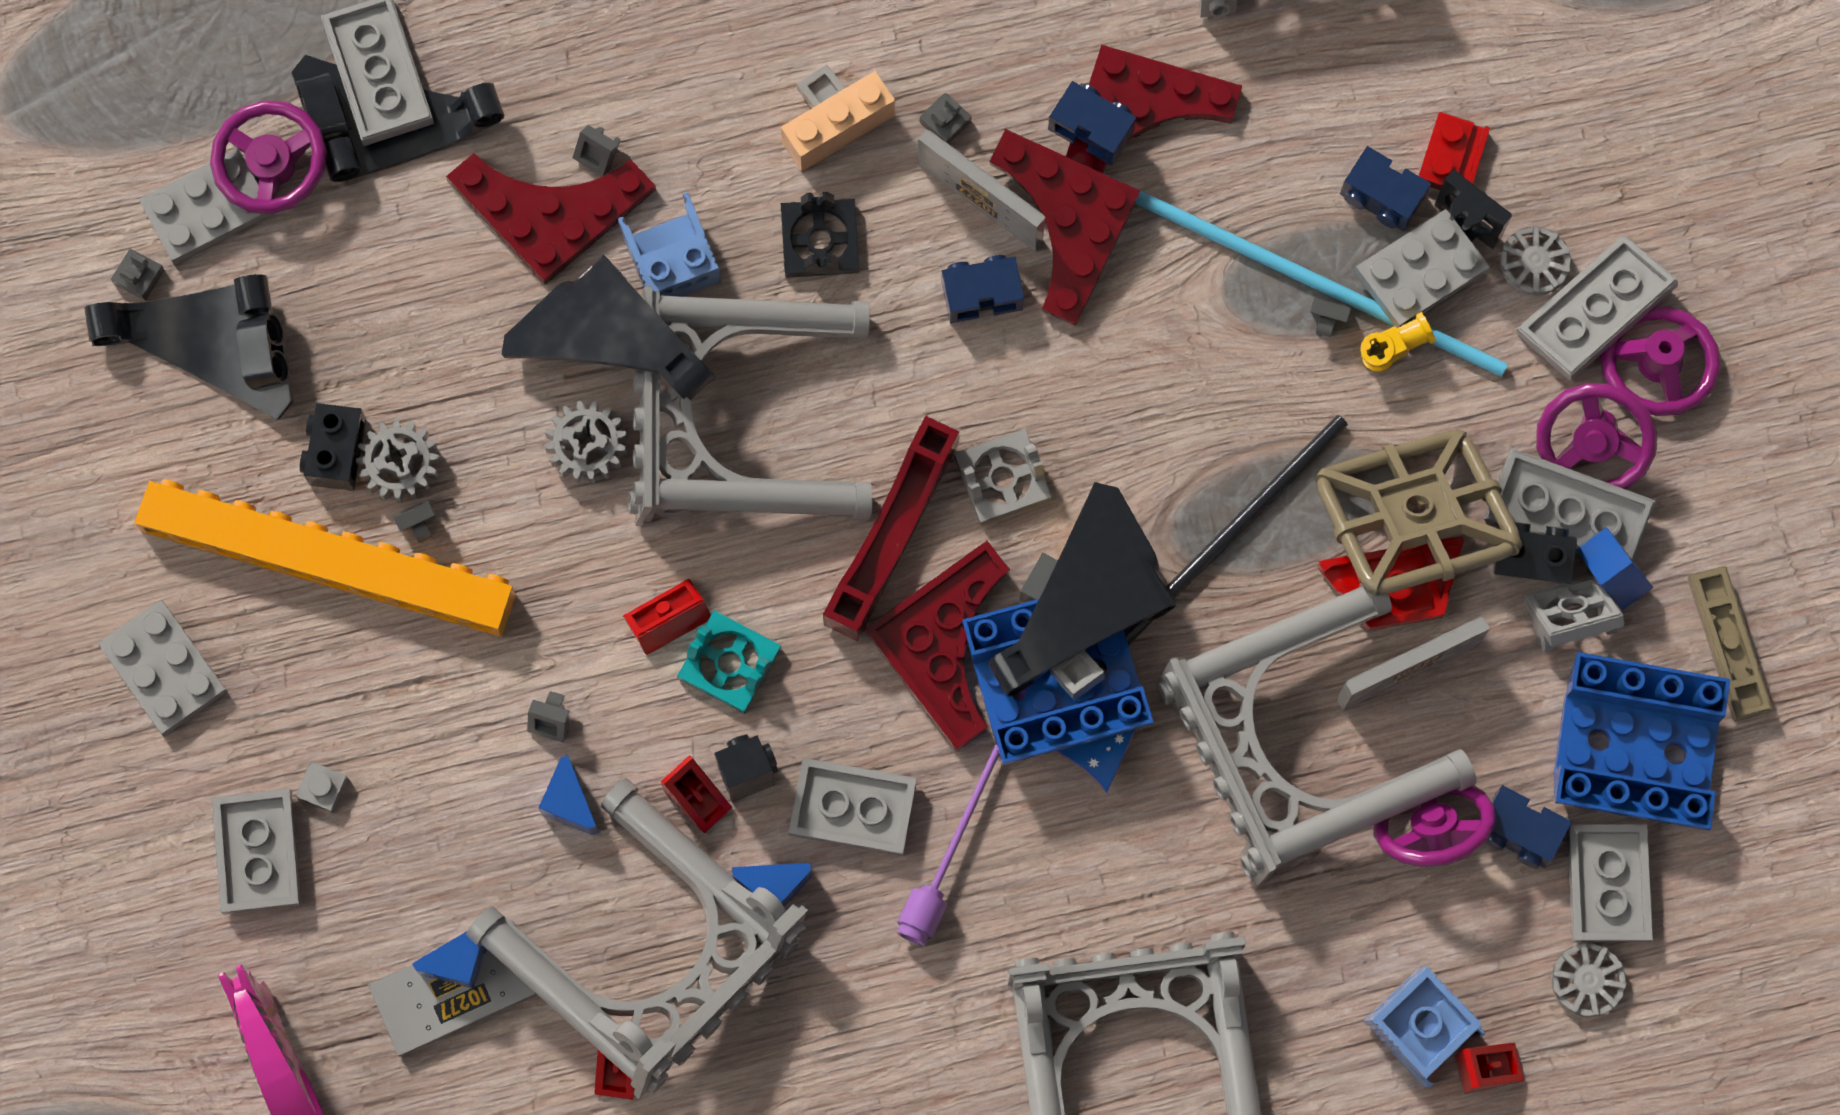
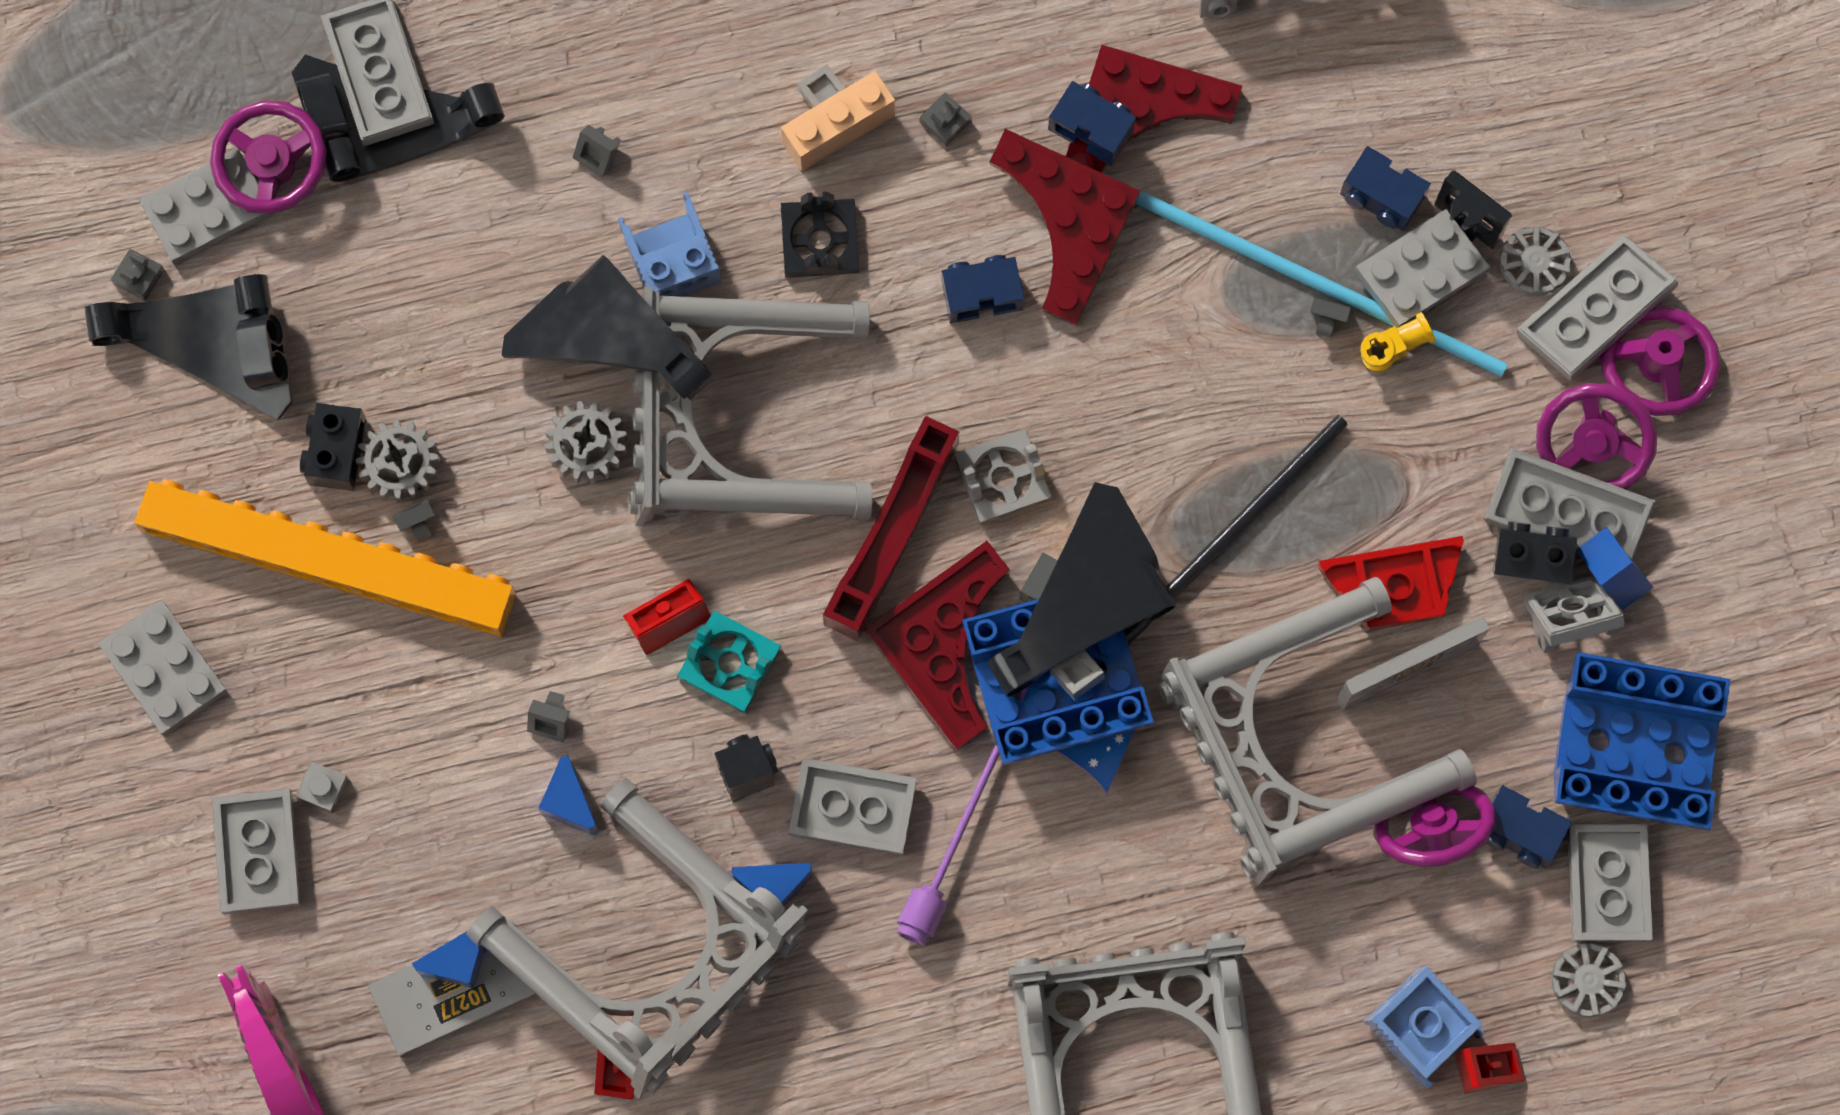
(547, 223): dark red plate -> none
(695, 794): red slope -> none
(981, 189): light grey tile -> none
(1407, 529): dark tan plate -> none
(1453, 146): red plate -> none
(1730, 642): dark tan plate -> none

